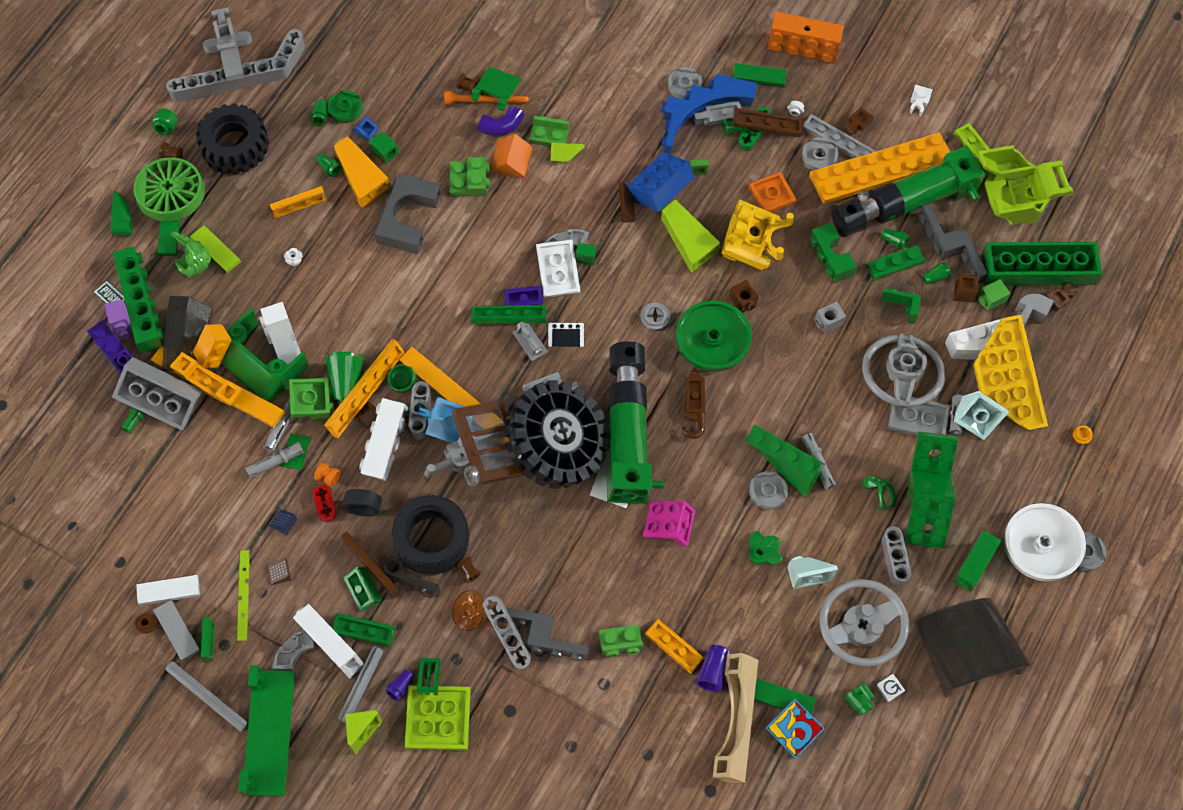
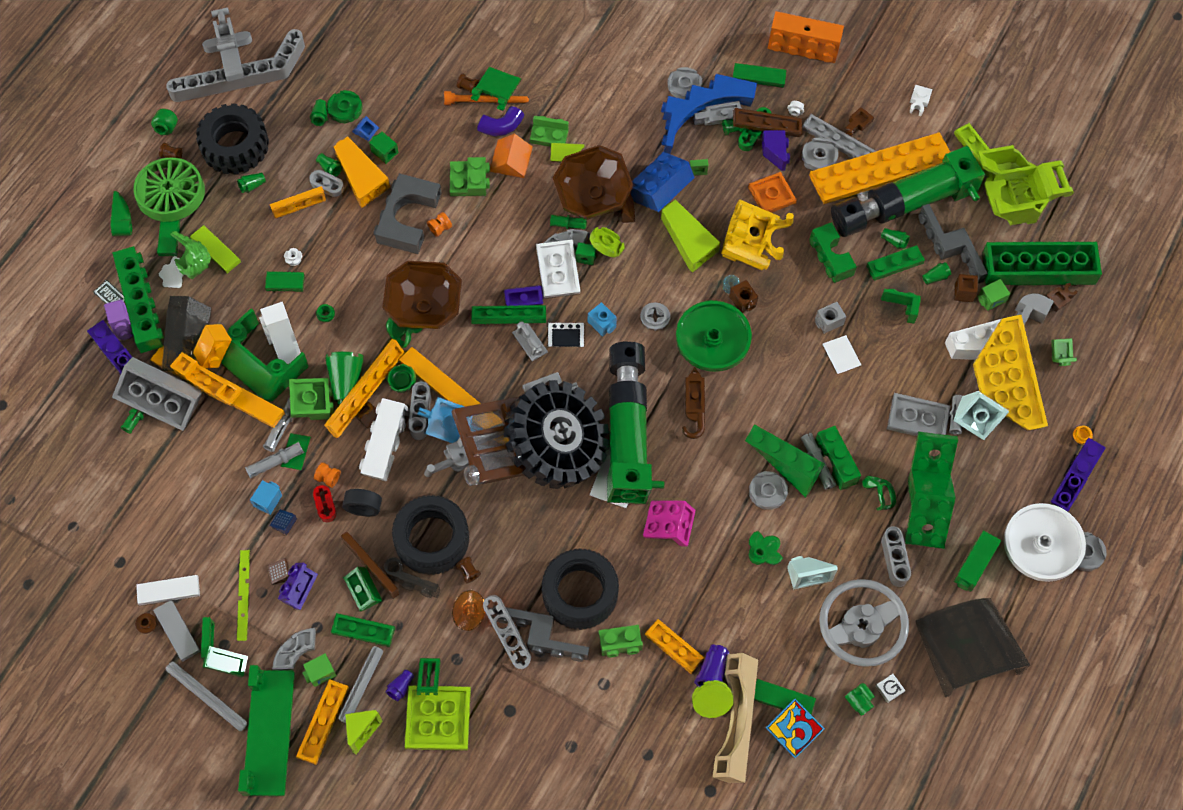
(171, 275): none -> white sticker
(225, 661): none -> tile
(250, 182): none -> green cone
(266, 497): none -> dark azure brick
(285, 281): none -> green tile
(297, 586): none -> dark purple bracket
(318, 670): none -> bright green brick
(322, 722): none -> light orange tile
(323, 309): none -> green plate
(328, 183): none -> light grey plate
(328, 641): white slope -> none
(397, 332): none -> green piece
(422, 295): none -> reddish brown rock
(439, 224): none -> orange wheel
(568, 222): none -> green axle
(587, 561): none -> black tyre
(593, 182): none -> reddish brown rock
(602, 319): none -> dark azure brick
(607, 242): none -> lime tile
(712, 699): none -> lime tile
(730, 278): none -> clear light blue bush
(774, 148): none -> dark purple slope
(841, 354): none -> white sticker
(844, 468): none -> green arch
(904, 374): light grey piece -> none
(1063, 351): none -> bright green bracket
(1077, 474): none -> dark purple slope

